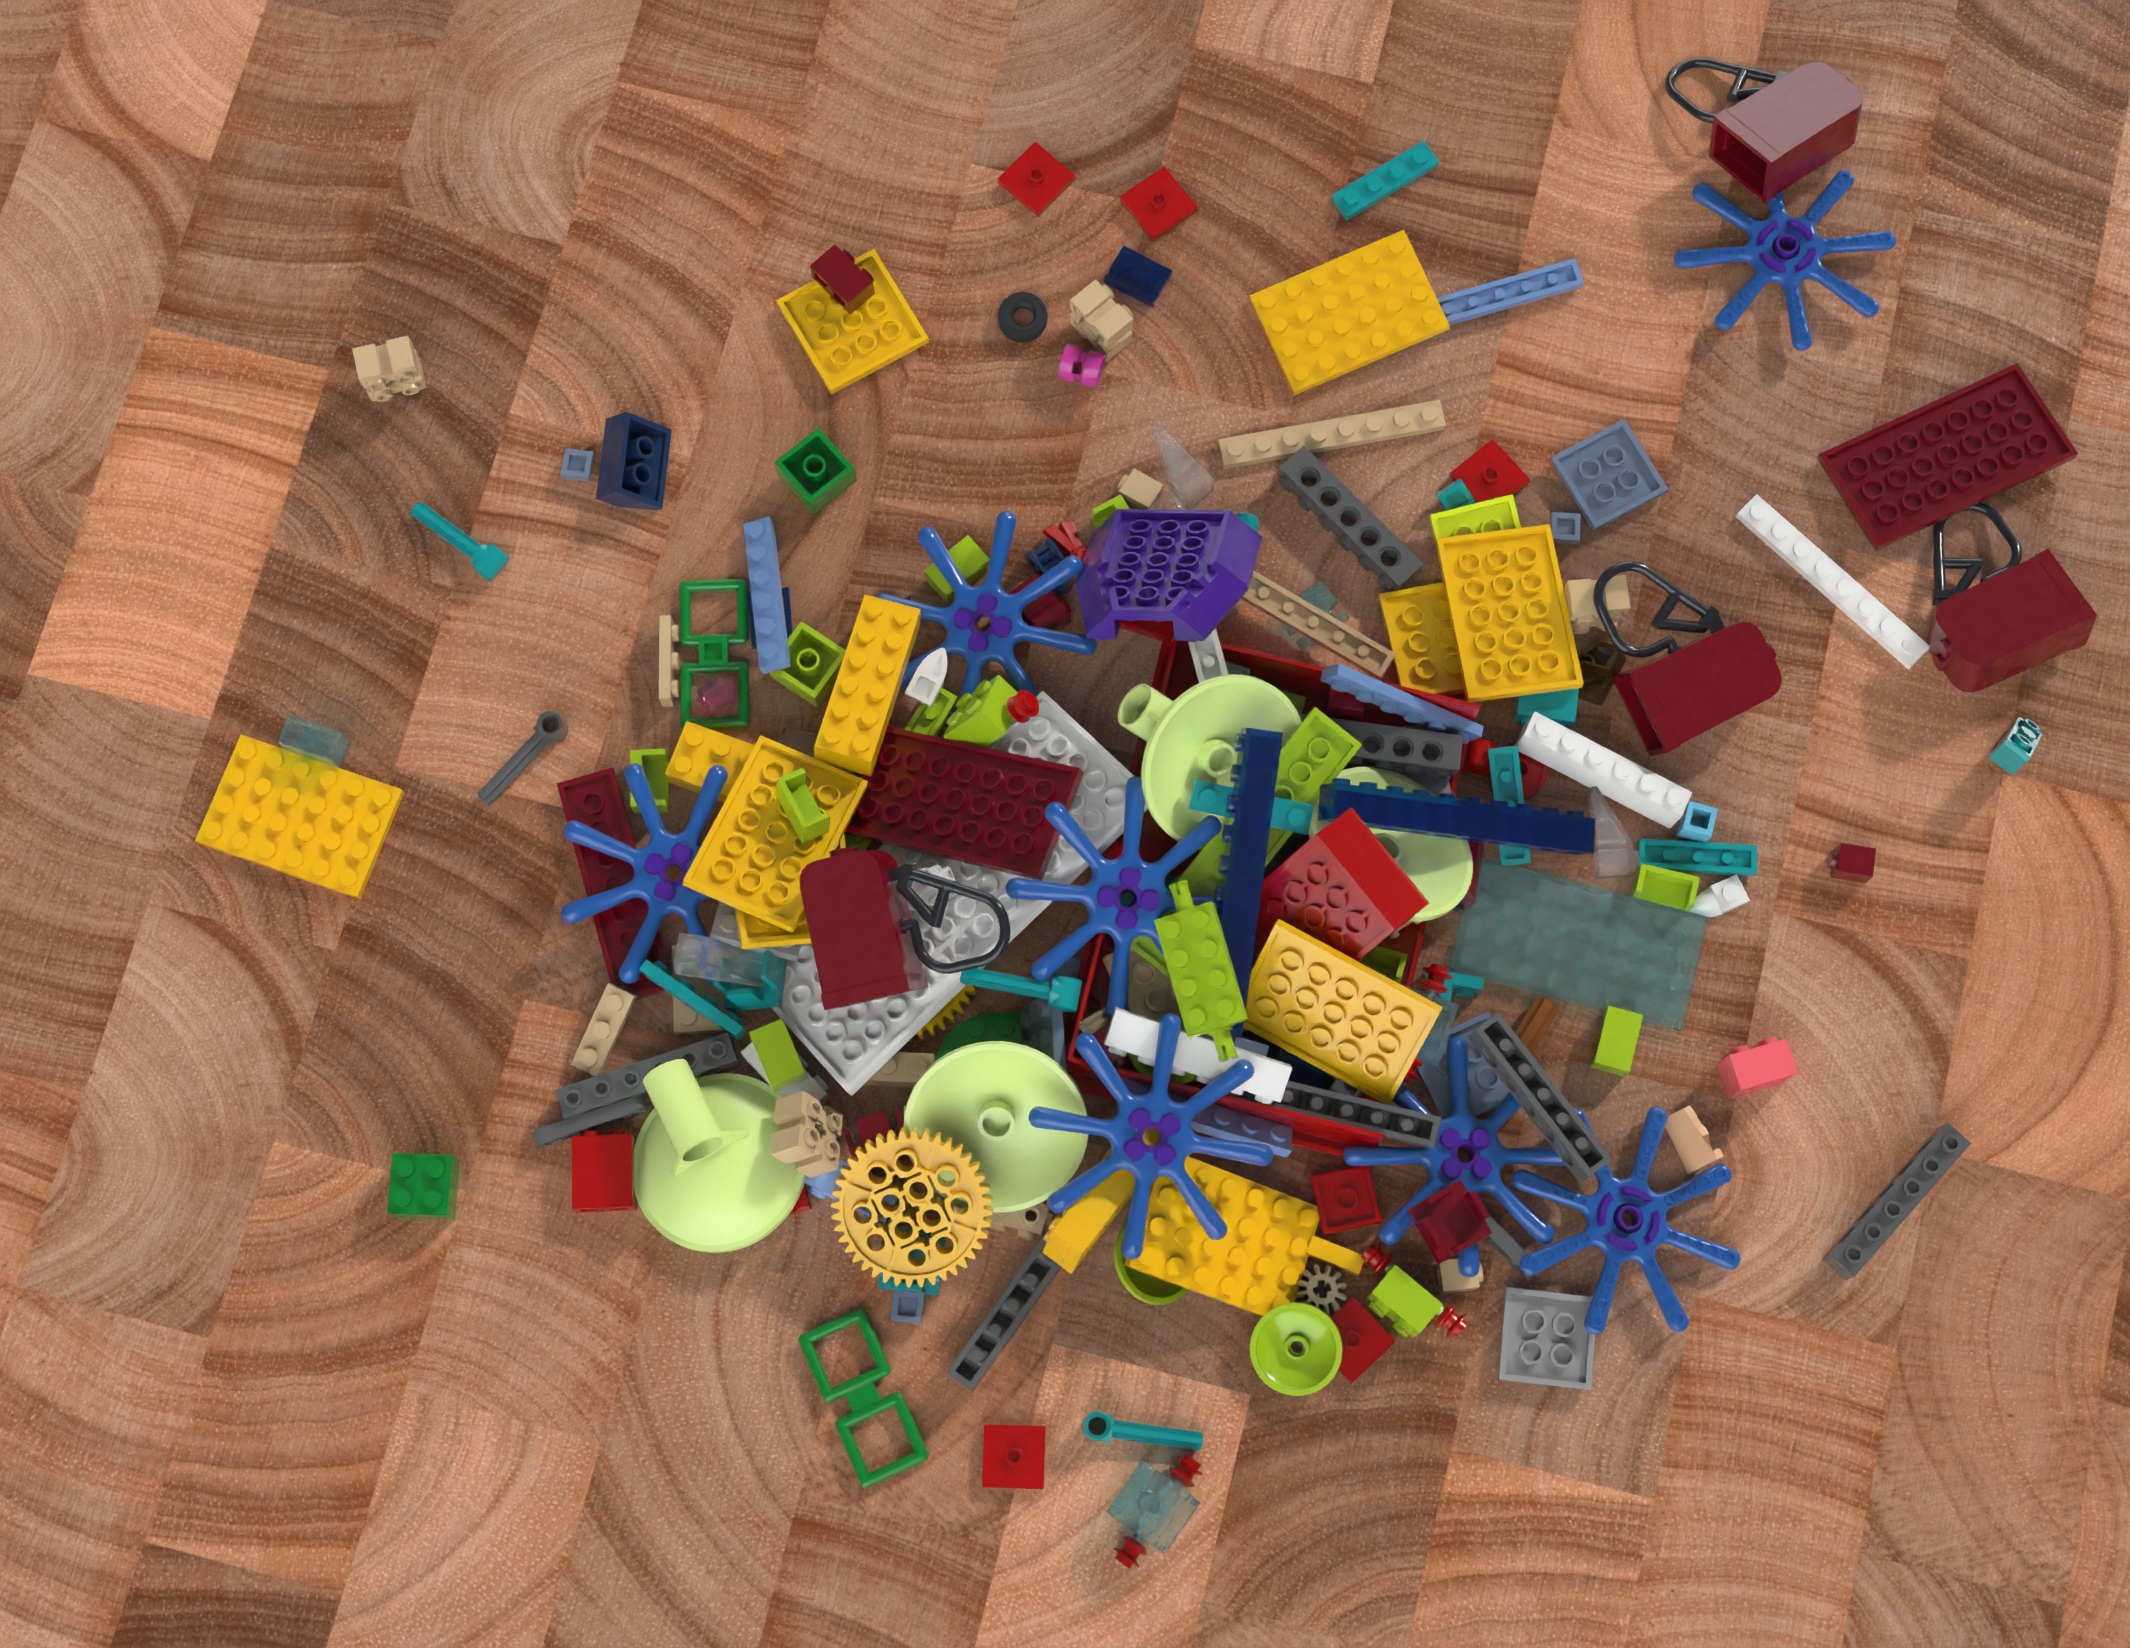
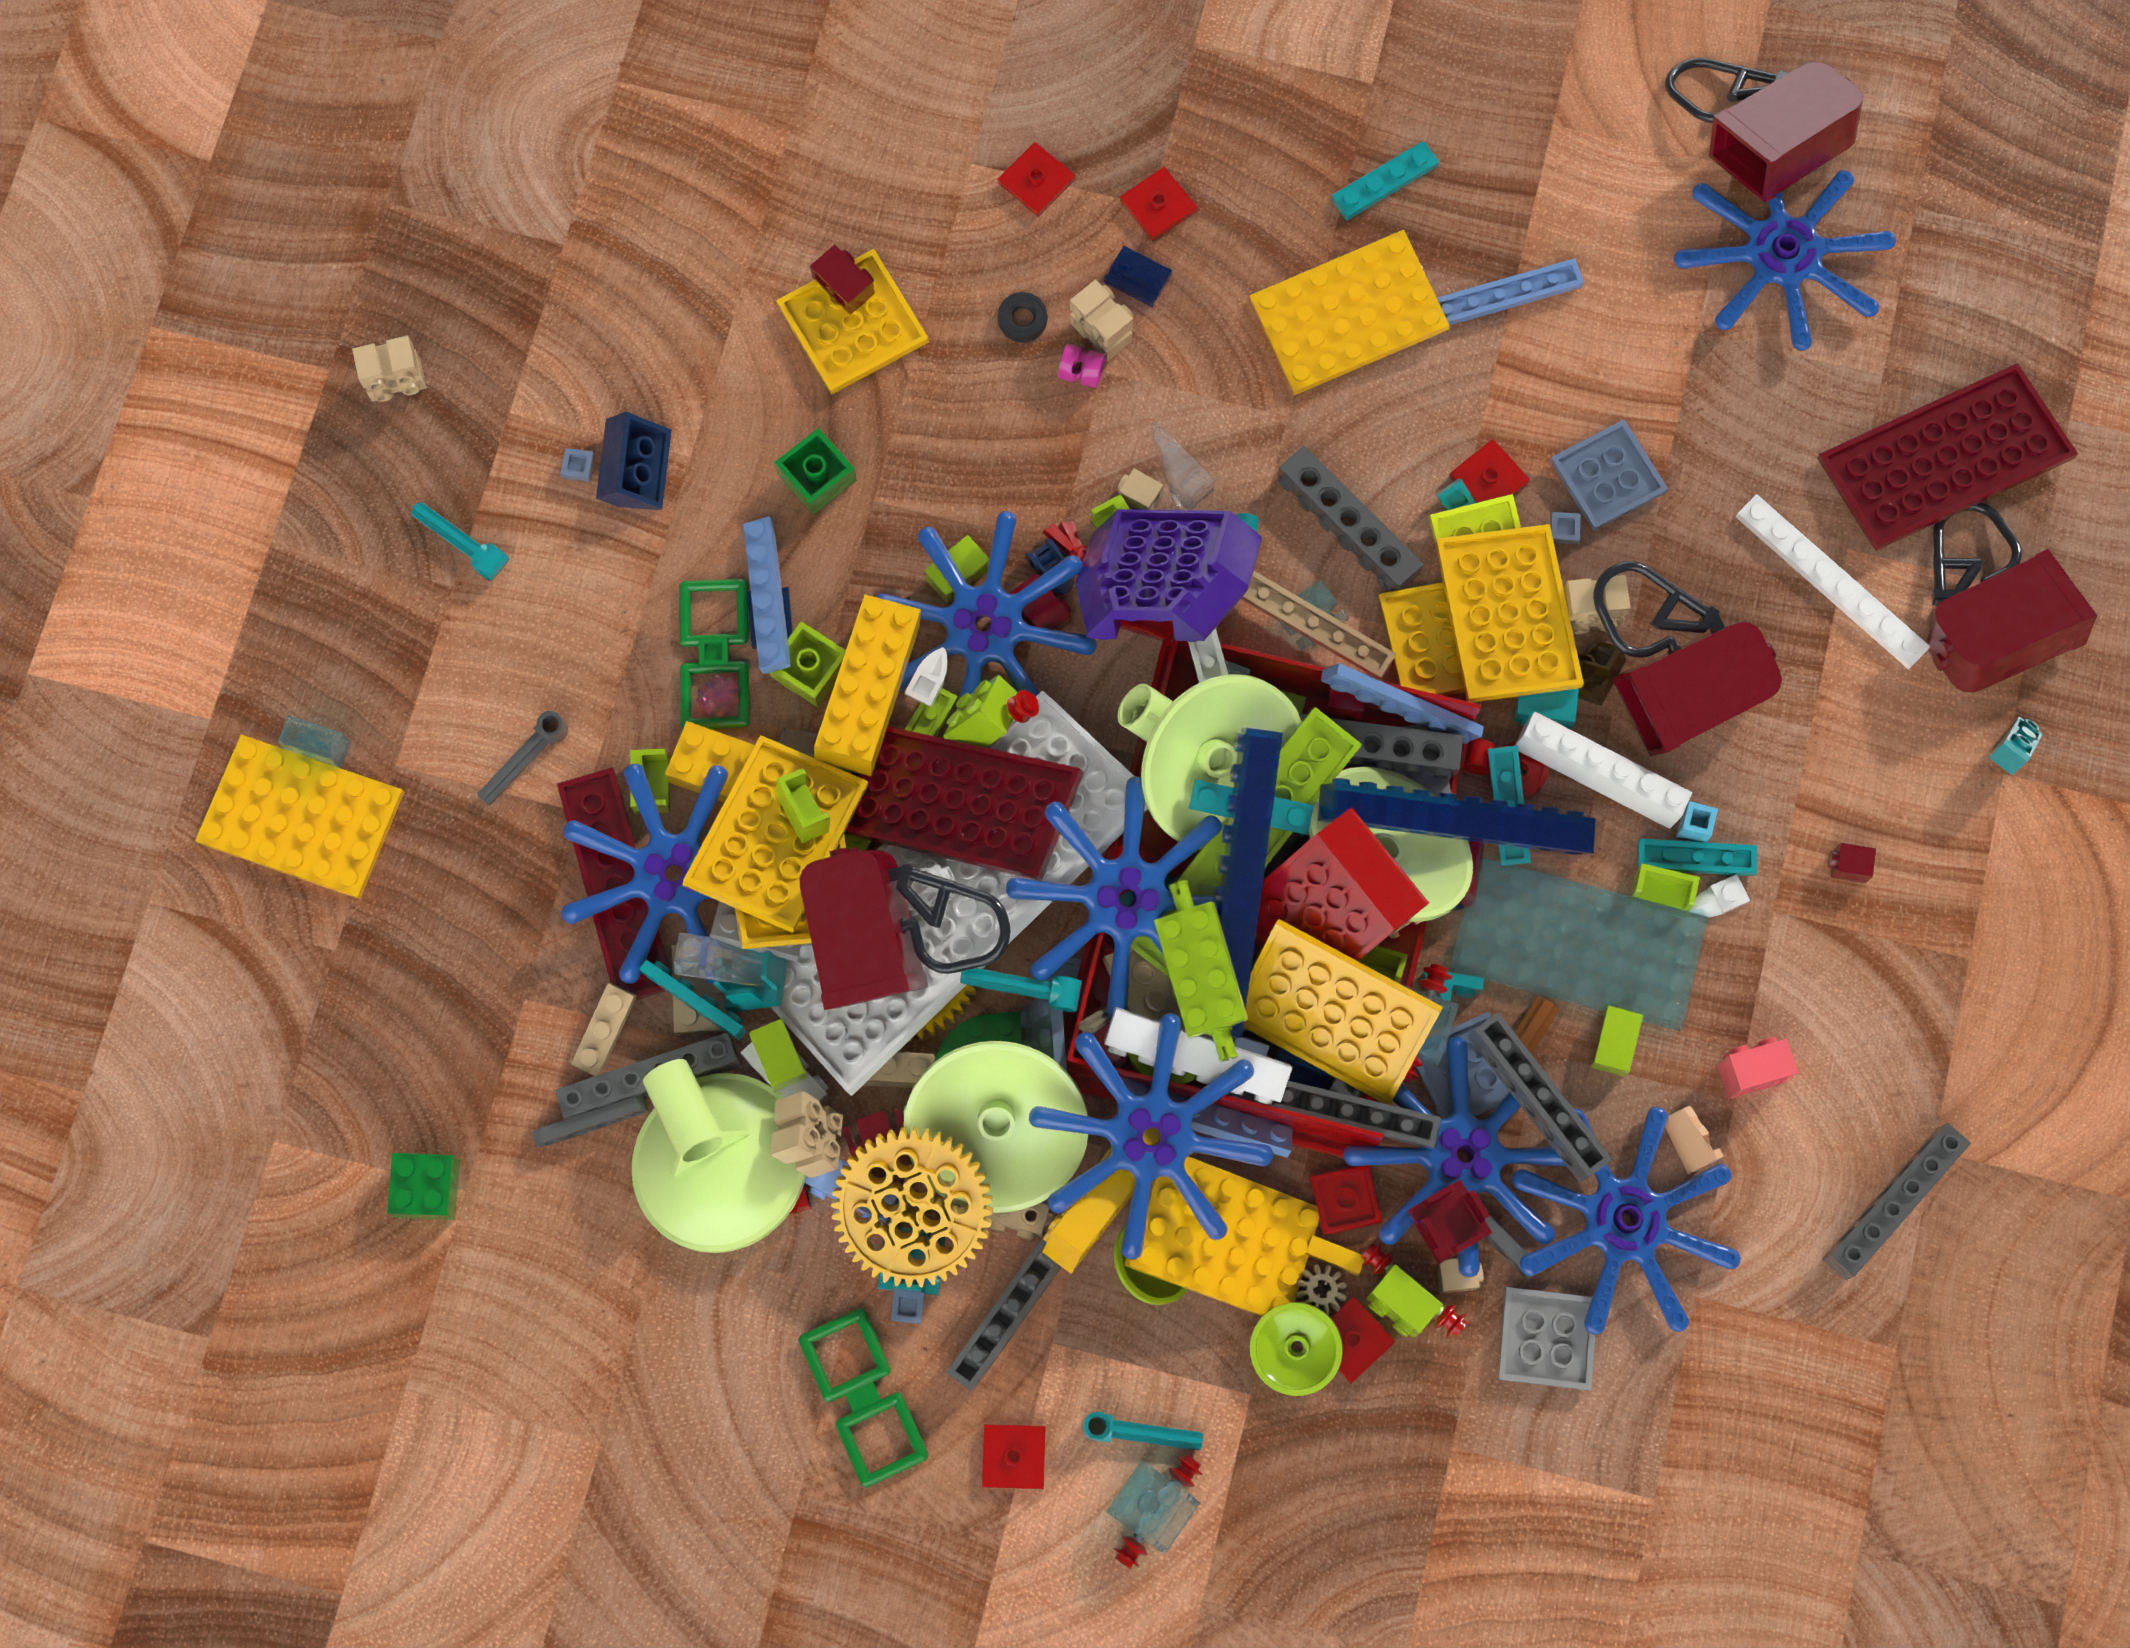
(603, 1172): red panel -> none
(668, 660): tan plate -> none
(1332, 434): tan plate -> none
(1612, 845): clear slope -> none

